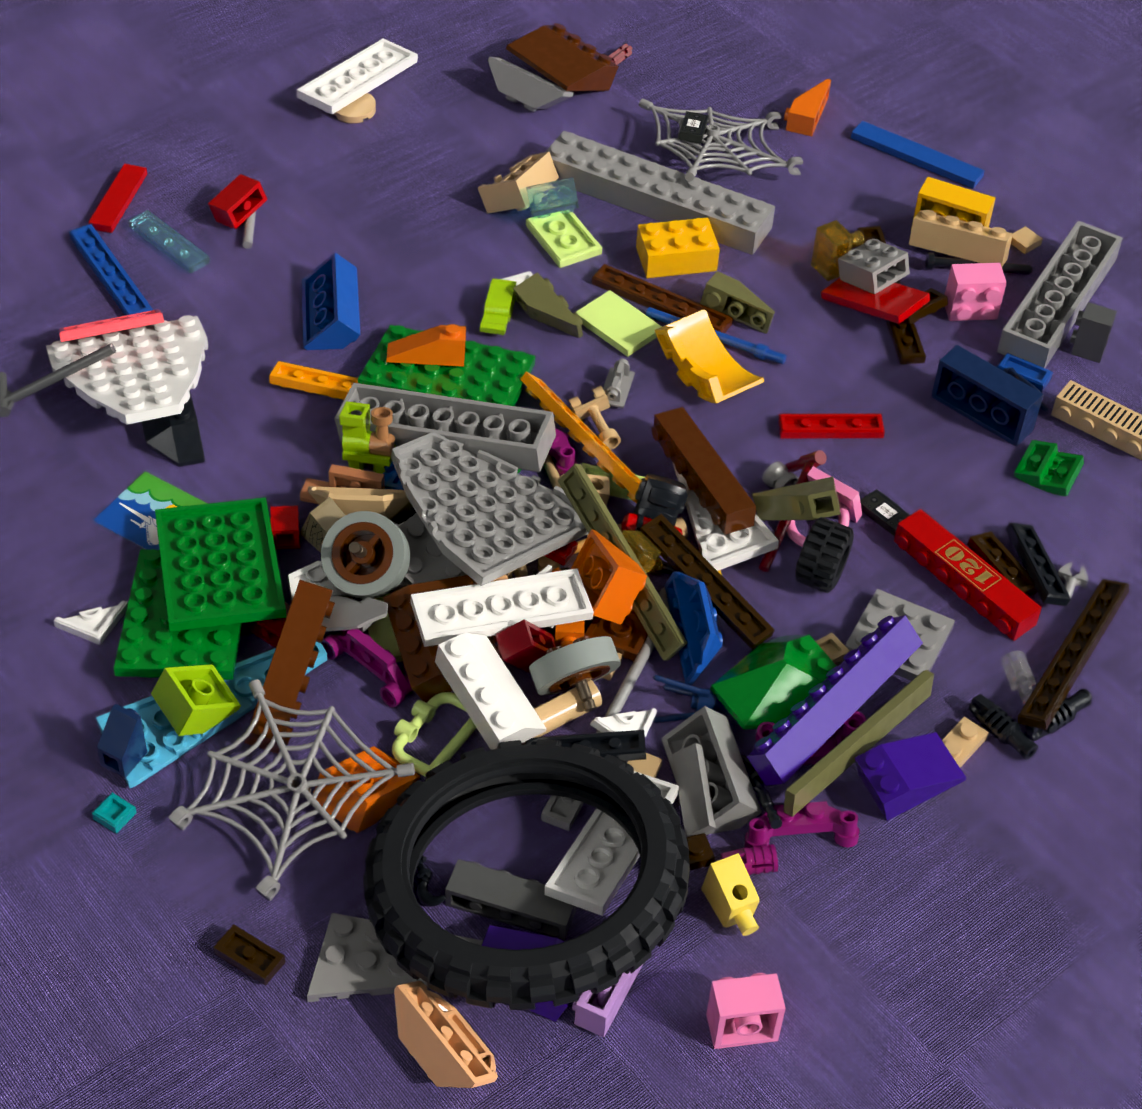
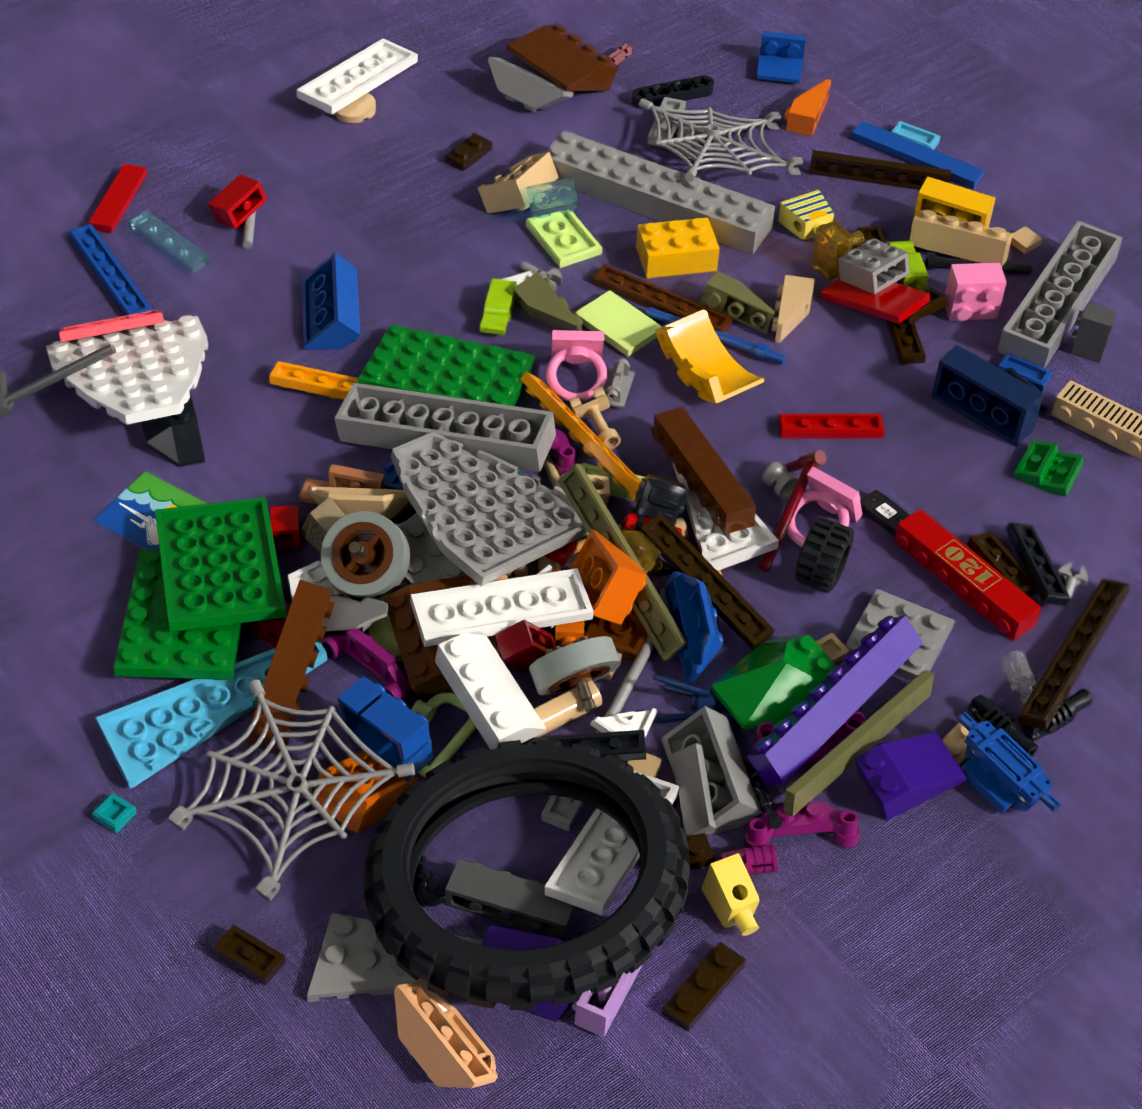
(93, 623): white tile -> none
(122, 741): dark blue slope -> none
(194, 698): lime slope -> none
(360, 443): lime hips -> none
(386, 725): none -> blue piece
(433, 346): orange slope -> none
(468, 152): none -> dark brown plate
(553, 275): none -> light grey bar
(576, 348): none -> bright pink tile
(669, 103): none -> light grey plate
(693, 127): pearl dark grey tile -> none
(697, 88): none -> black beam
(704, 986): none -> dark brown plate
(745, 1010): bright pink brick -> none
(781, 57): none -> blue bracket
(794, 304): none -> tan slope
(799, 501): olive slope -> none
(805, 214): none -> light yellow torso
(874, 170): none -> dark brown plate
(916, 134): none -> medium azure tile
(918, 274): none -> lime piece
(1003, 769): none -> blue piece

